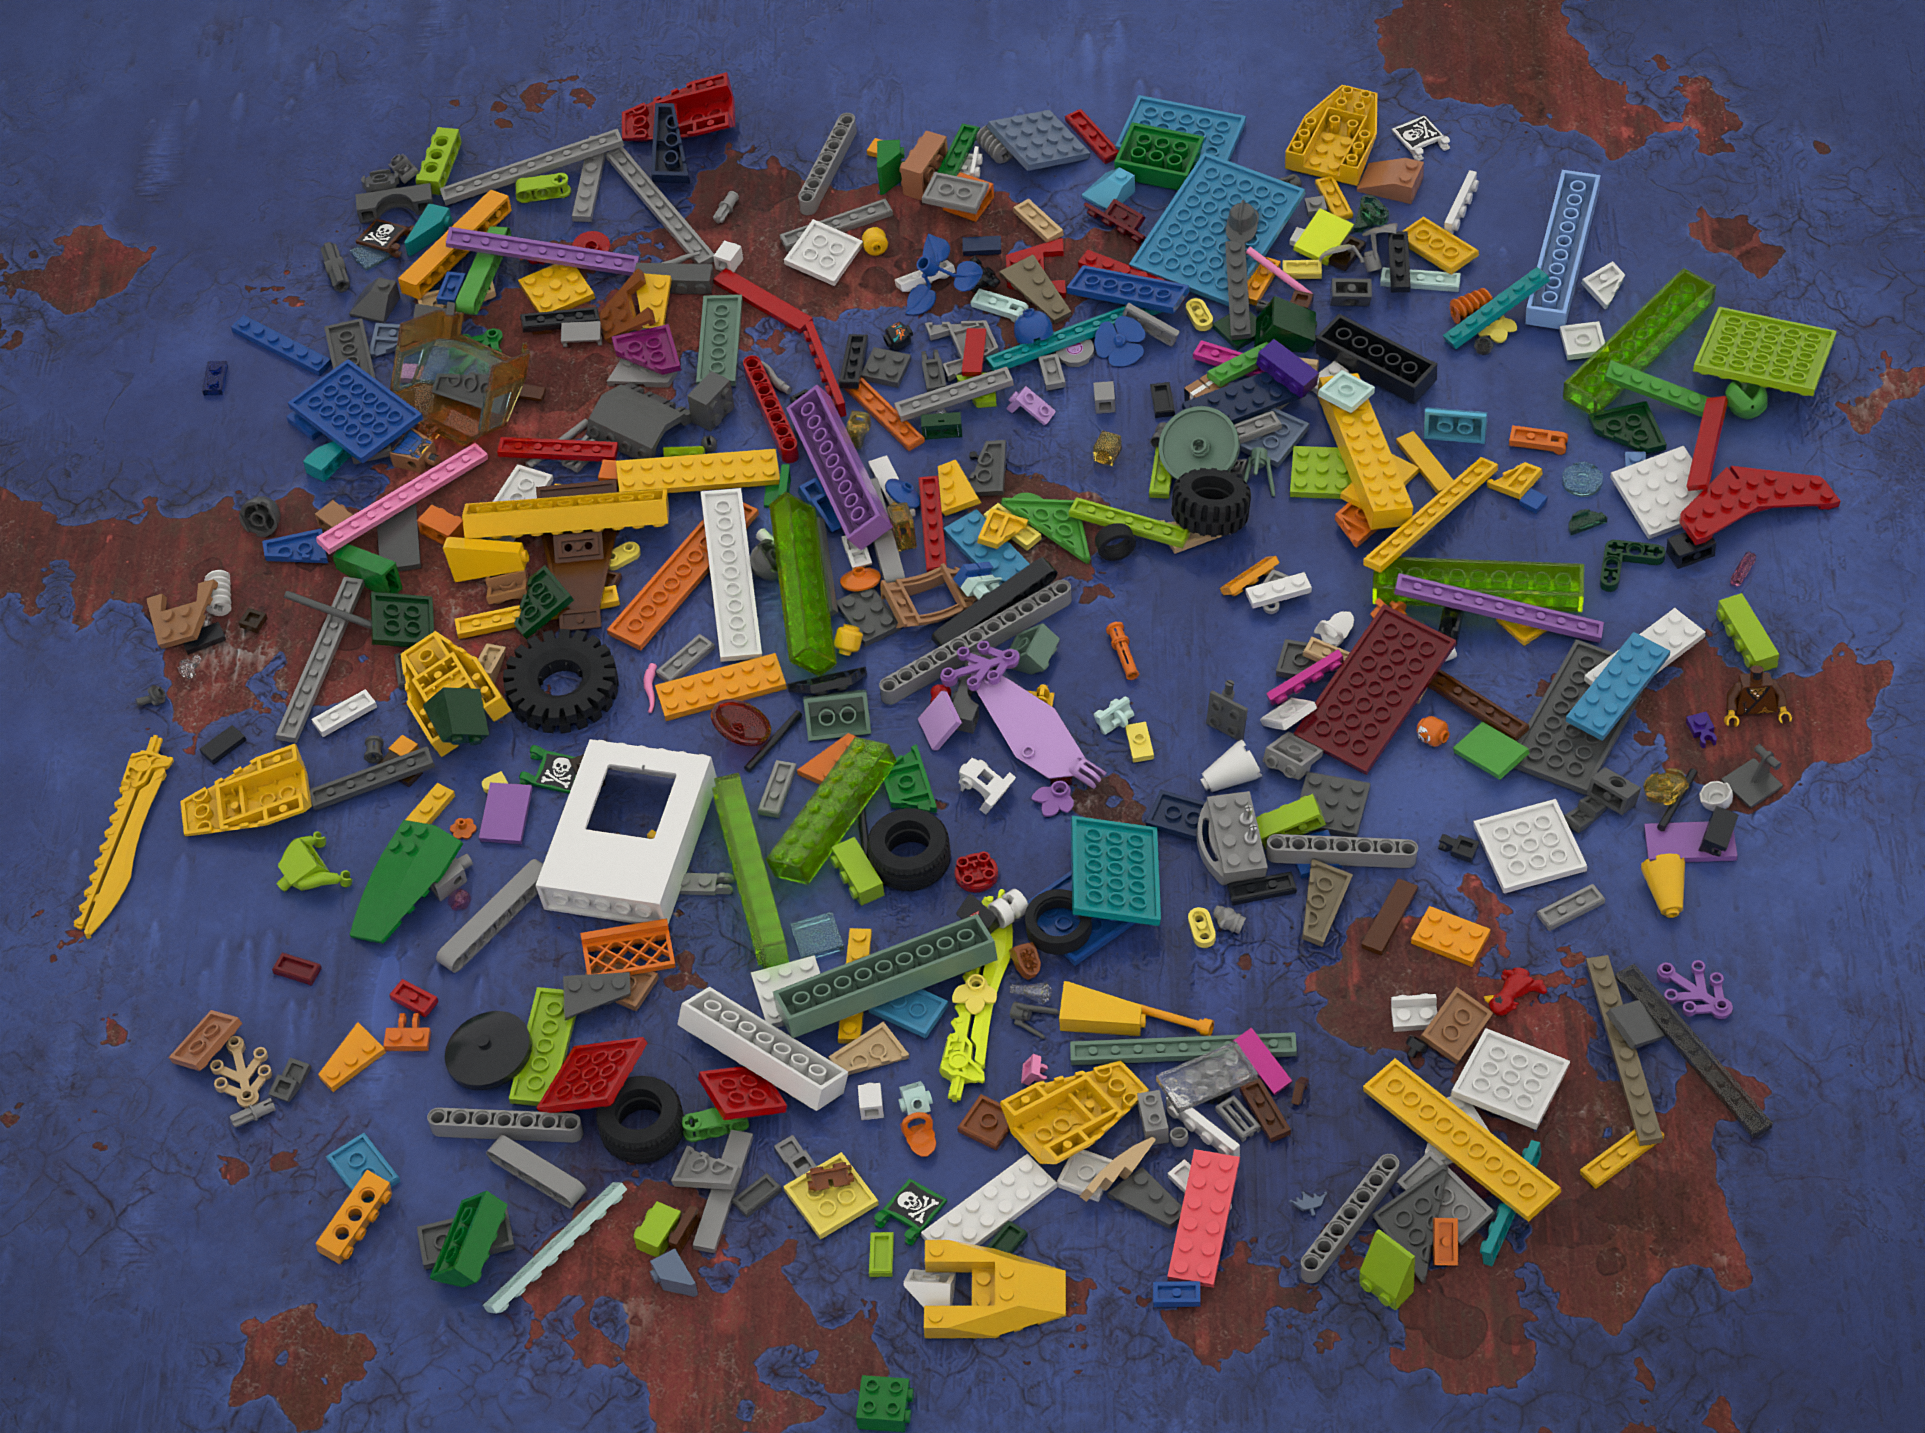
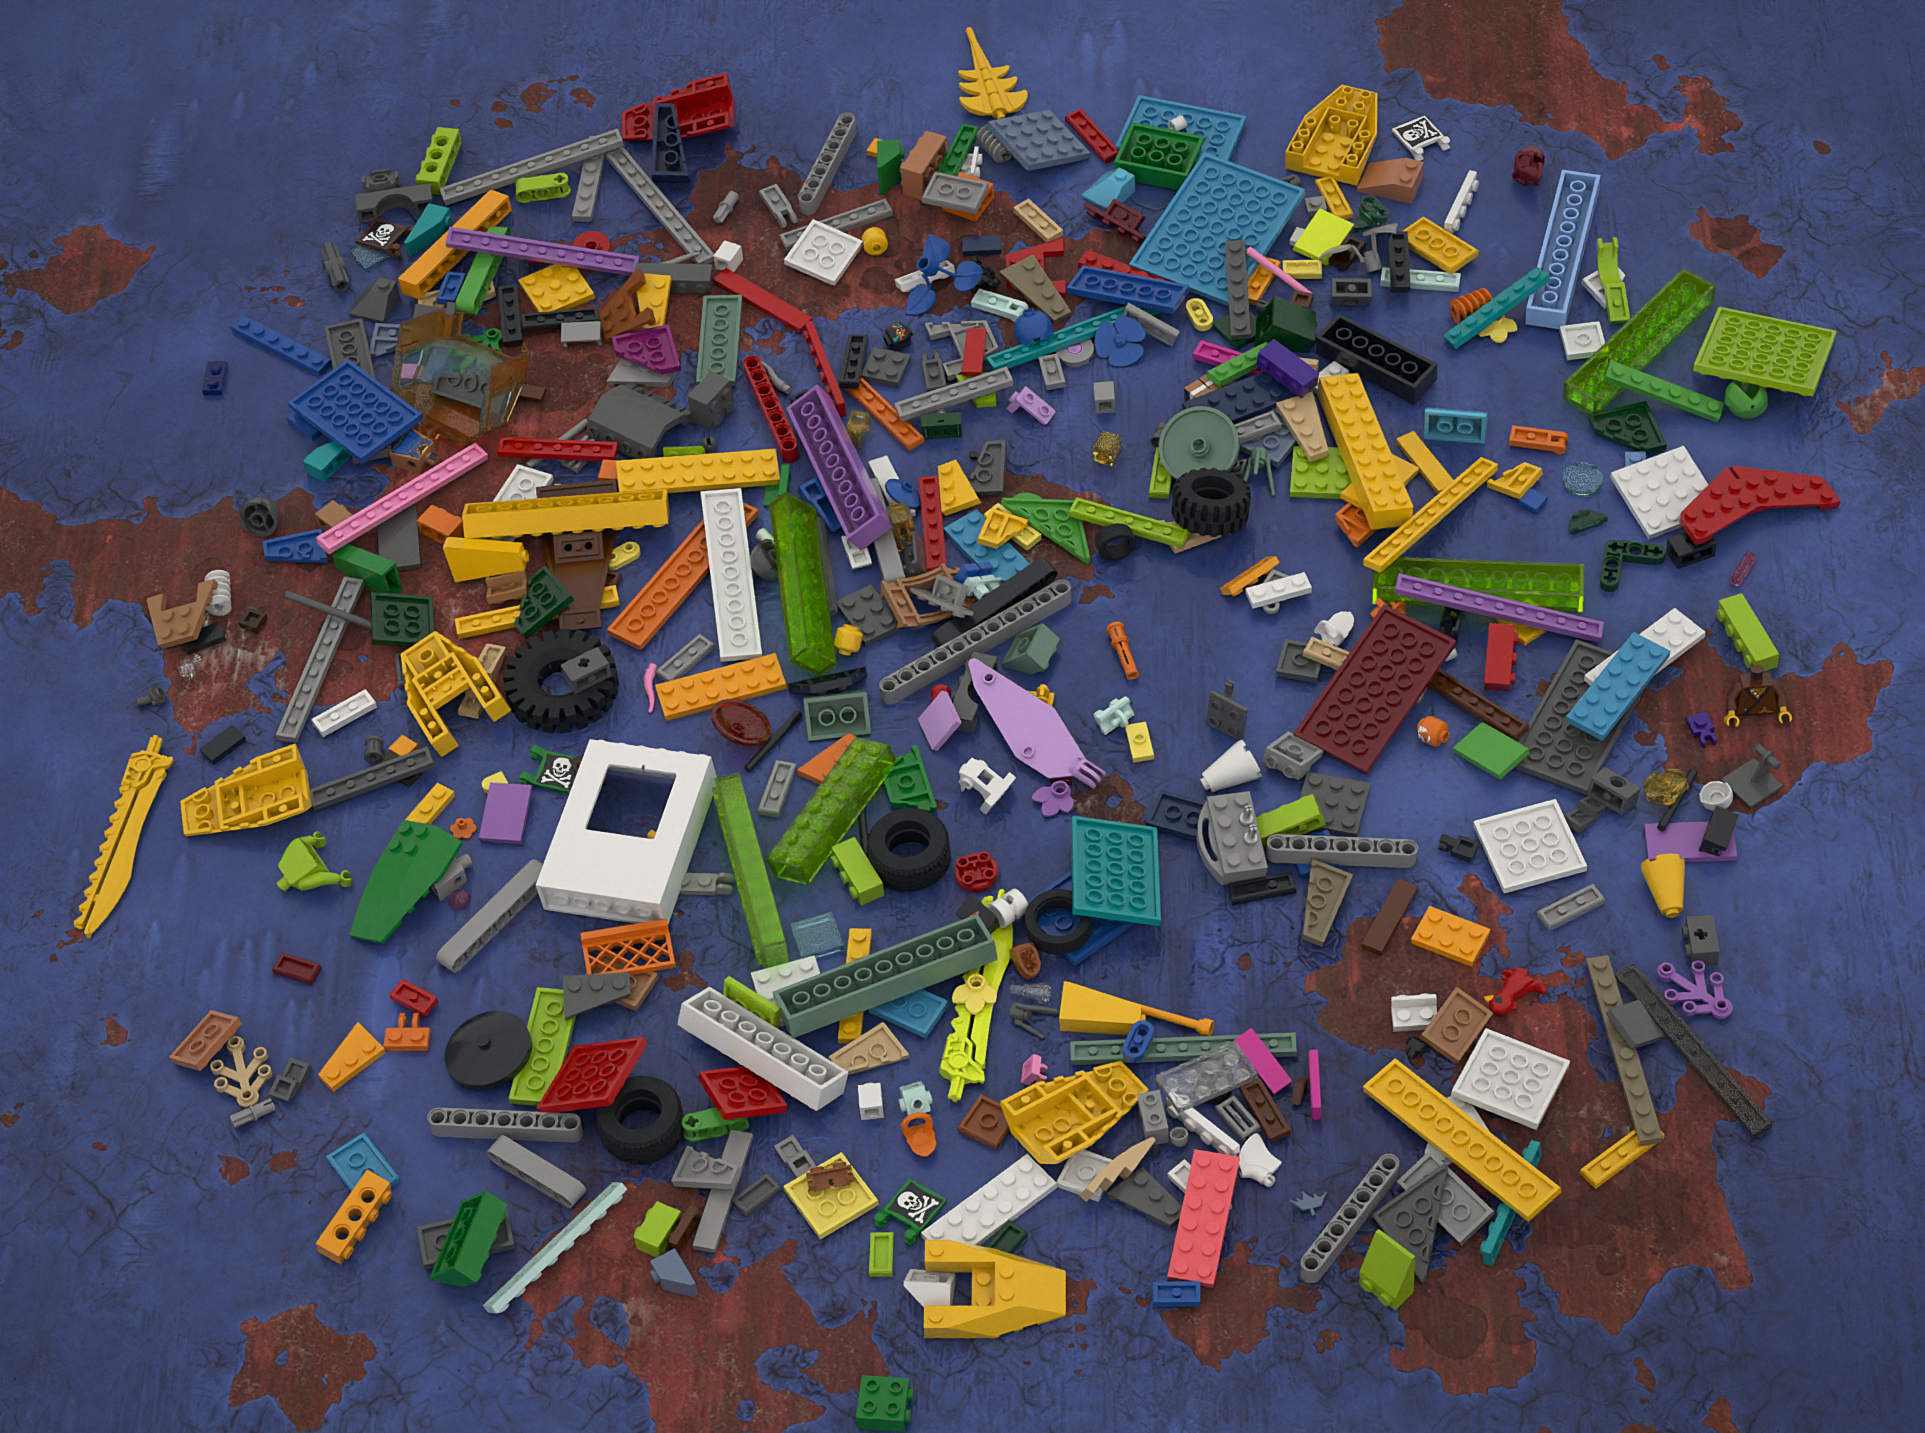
(404, 167): flat silver slope -> none
(458, 715): dark green slope -> none
(510, 315): none -> black plate
(586, 670): none -> dark grey brick
(751, 1001): none -> lime tile
(778, 204): none -> light grey hinge
(860, 579): orange dish -> none
(914, 556): none -> dark grey hinge
(947, 594): none -> light grey bracket
(990, 91): none -> yellow animal
(1003, 659): medium lavender plant -> none
(1138, 1043): none -> blue plate
(1162, 400): black tile -> none
(1177, 123): none -> white axle
(1201, 929): light yellow plate -> none
(1229, 919): light grey animal -> none
(1242, 222): dark grey piece -> none
(1257, 1161): none -> white arm
(1288, 713): white tile -> none
(1298, 682): dark pink plate -> none
(1305, 425): none -> tan wing
(1314, 1085): none -> dark pink tile
(1346, 391): light aqua plate -> none
(1445, 1241): orange plate -> none
(1483, 345): clear smoke plate -> none
(1500, 657): none -> red wedge
(1528, 165): none -> dark red head
(1610, 279): none -> lime piece
(1701, 939): none -> dark grey brick
(1707, 443): red tile -> none

